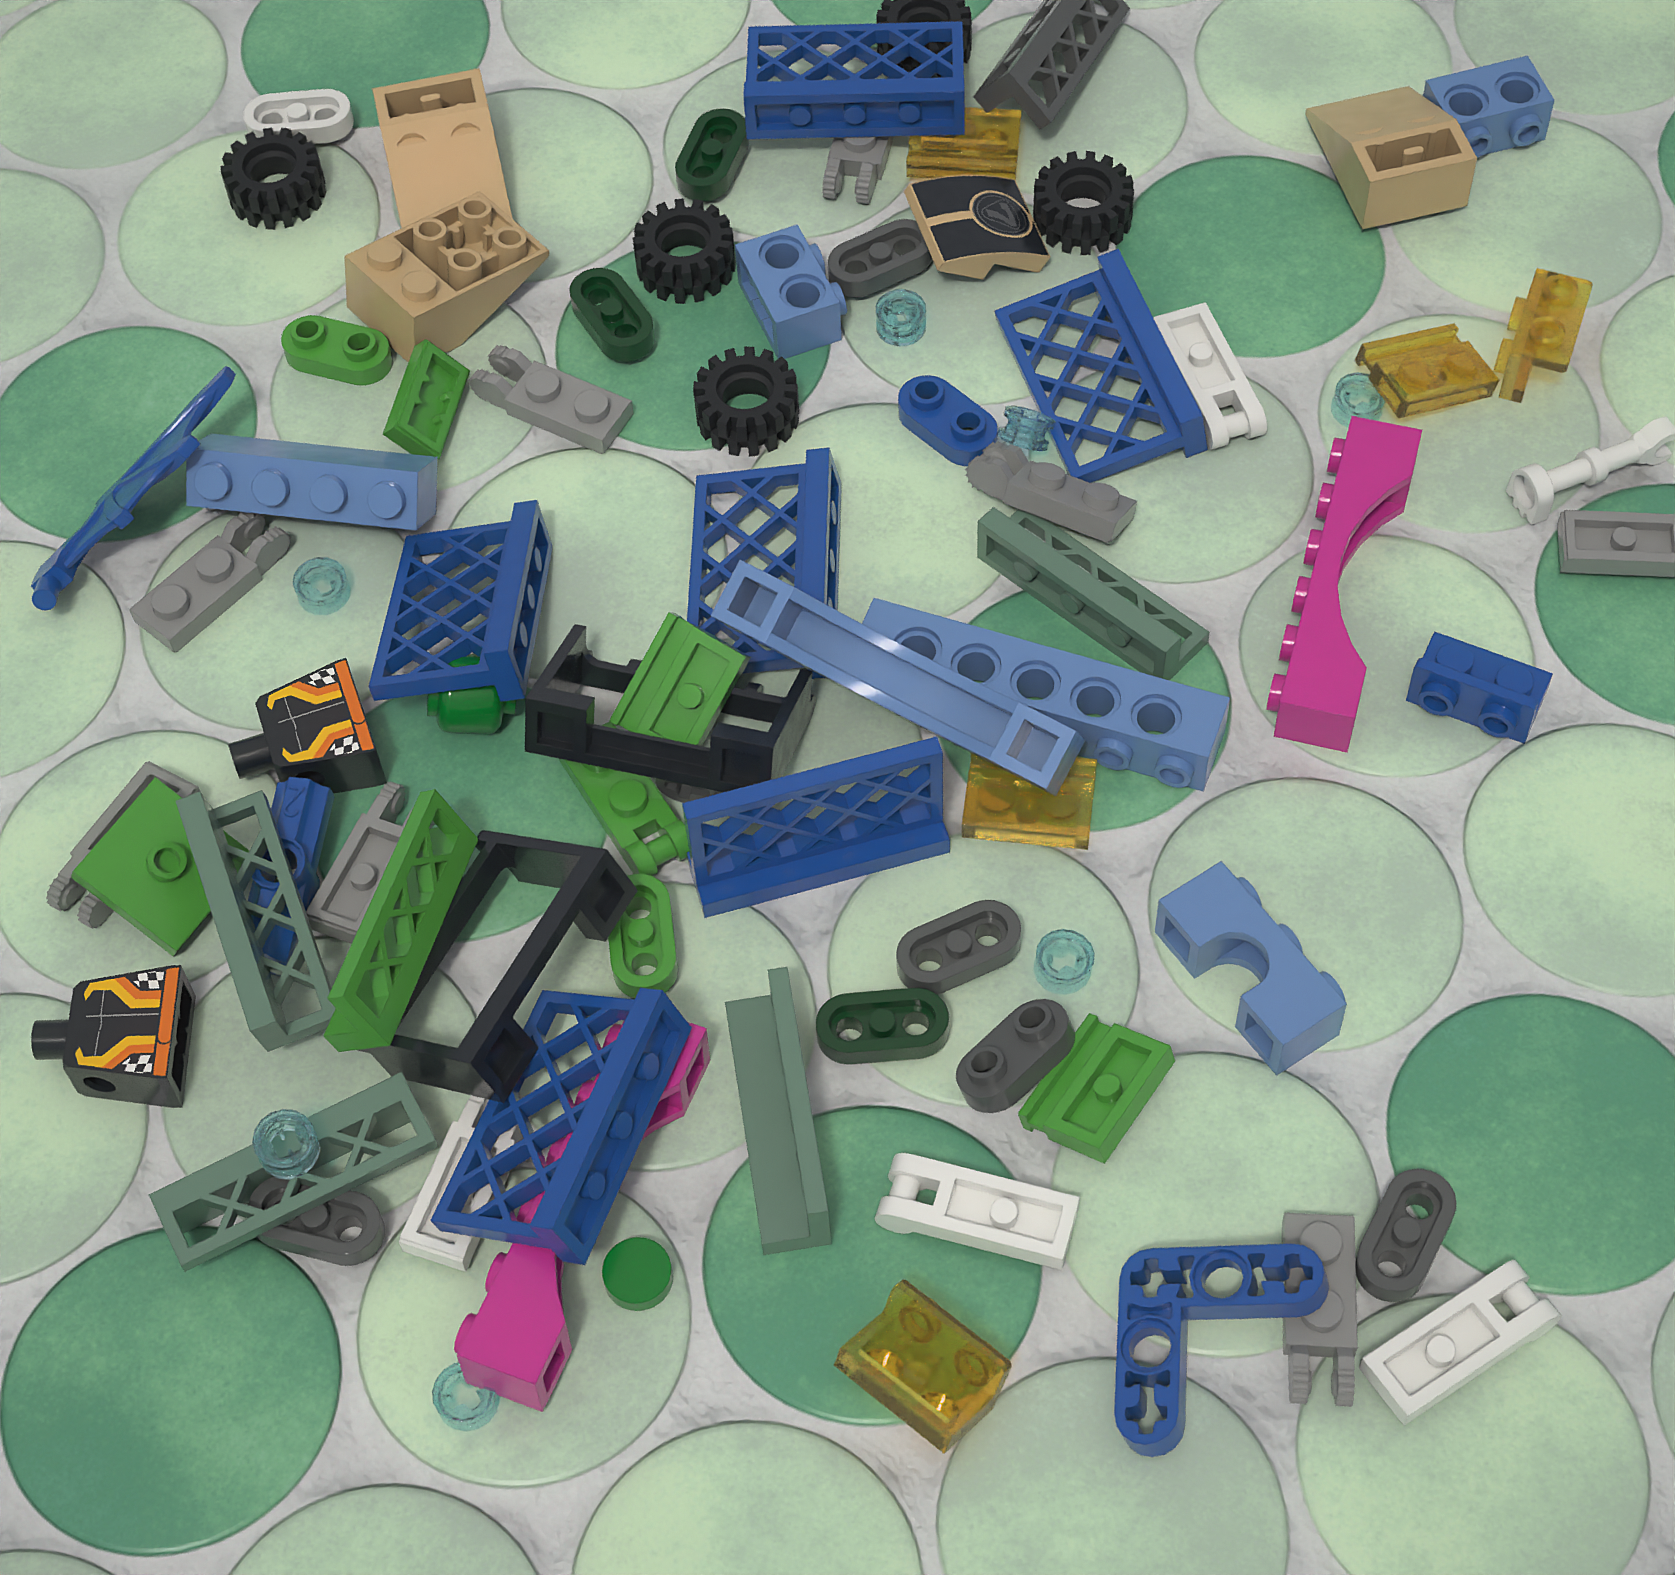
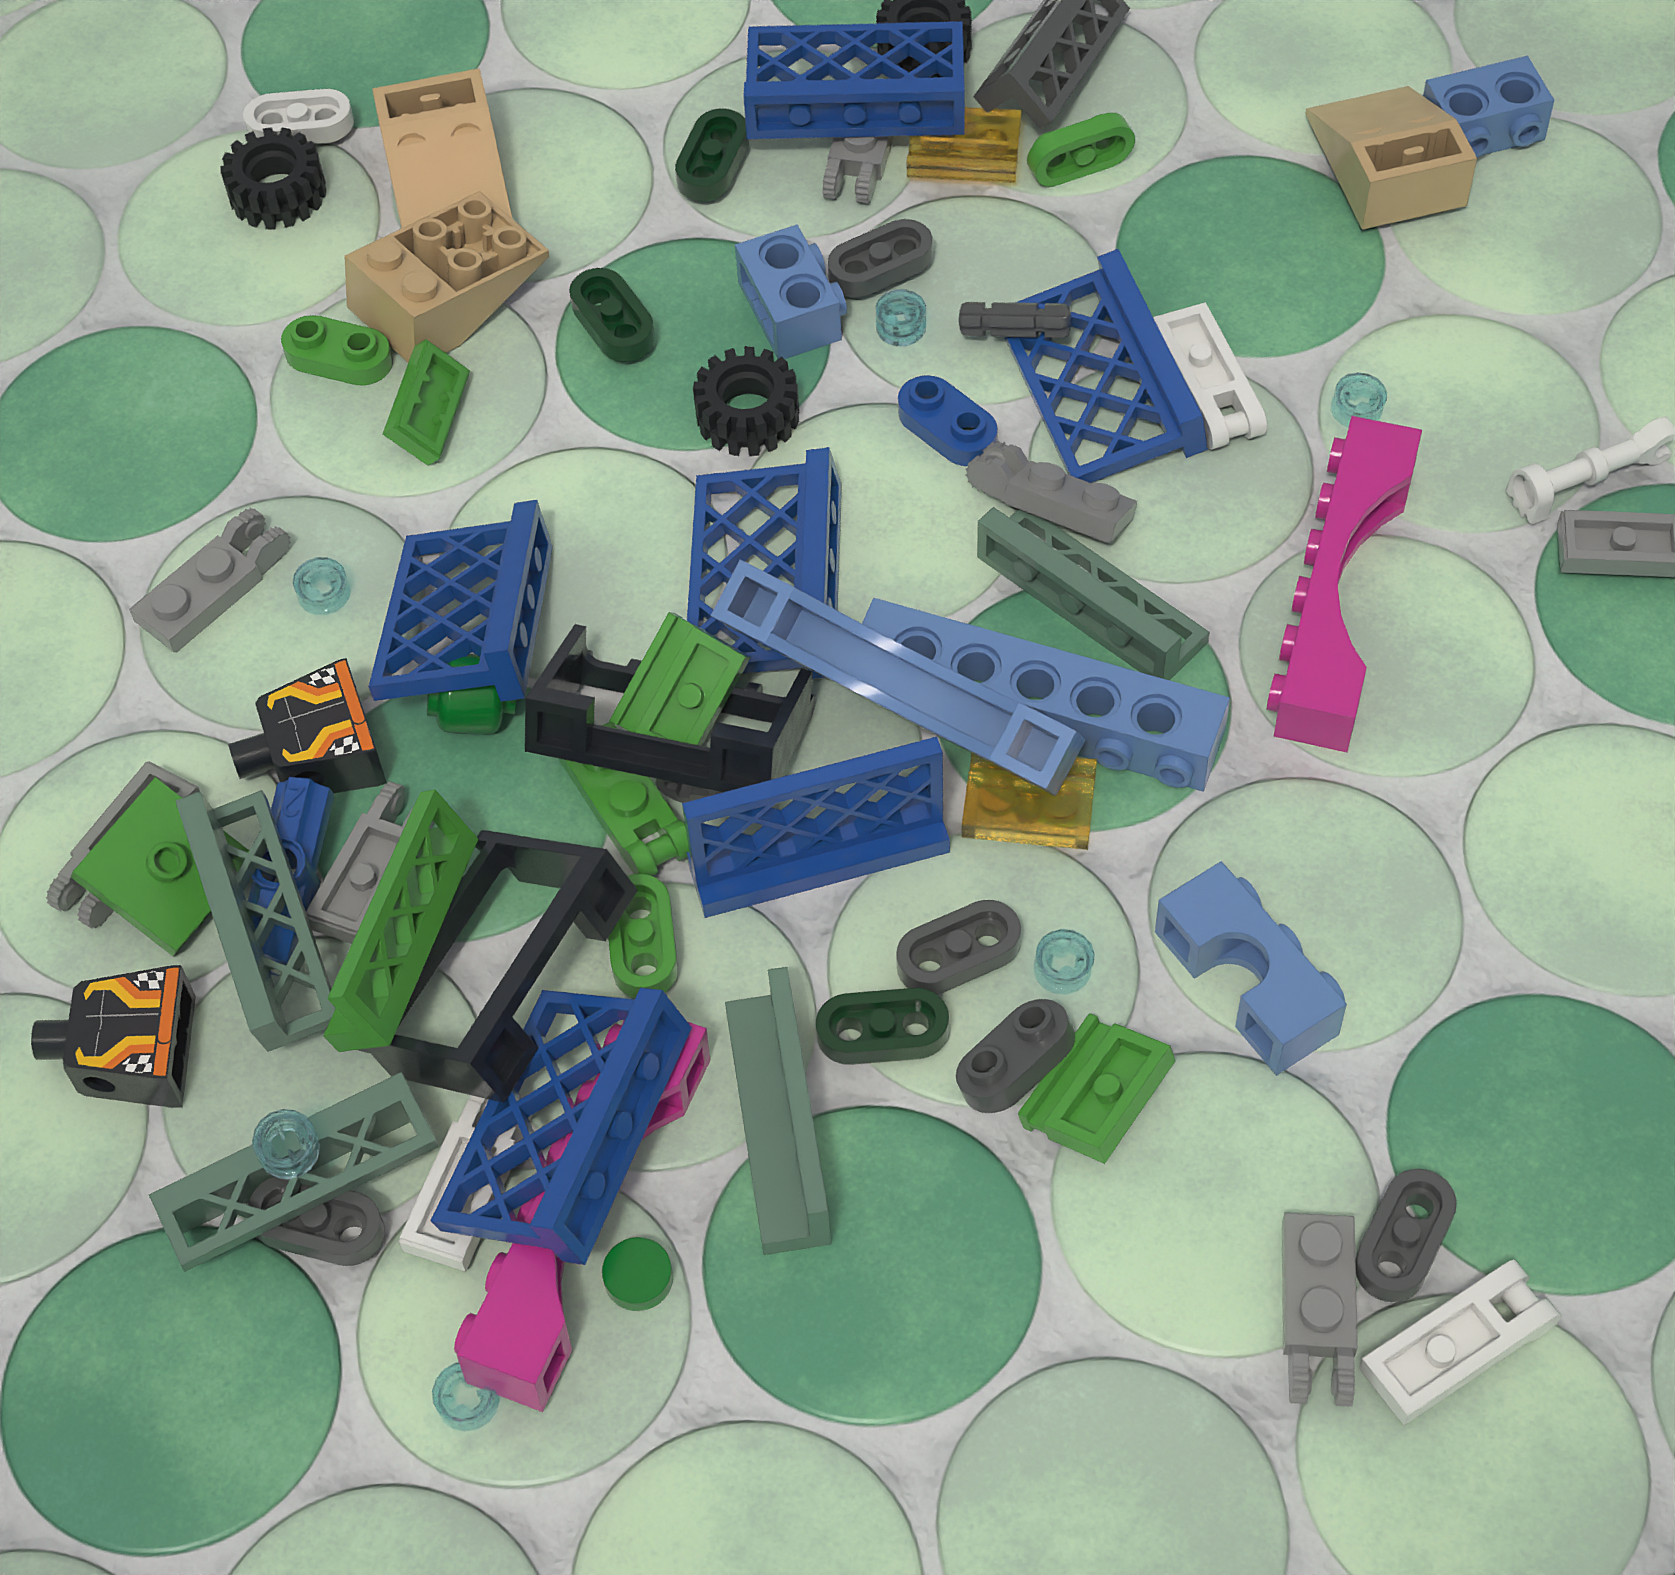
(115, 505): blue animal -> none
(312, 481): medium blue brick -> none
(552, 399): light grey hinge -> none
(684, 273): black tyre -> none
(925, 1367): clear yellow bracket -> none
(976, 224): black slope -> none
(979, 1210): white plate -> none
(1015, 319): none -> dark grey axle
(1026, 428): clear light blue bush -> none
(1080, 149): none -> bright green plate
(1083, 180): black tyre -> none
(1169, 1316): blue beam -> none
(1426, 370): clear yellow plate -> none
(1478, 687): blue bracket -> none
(1544, 329): clear yellow bracket -> none

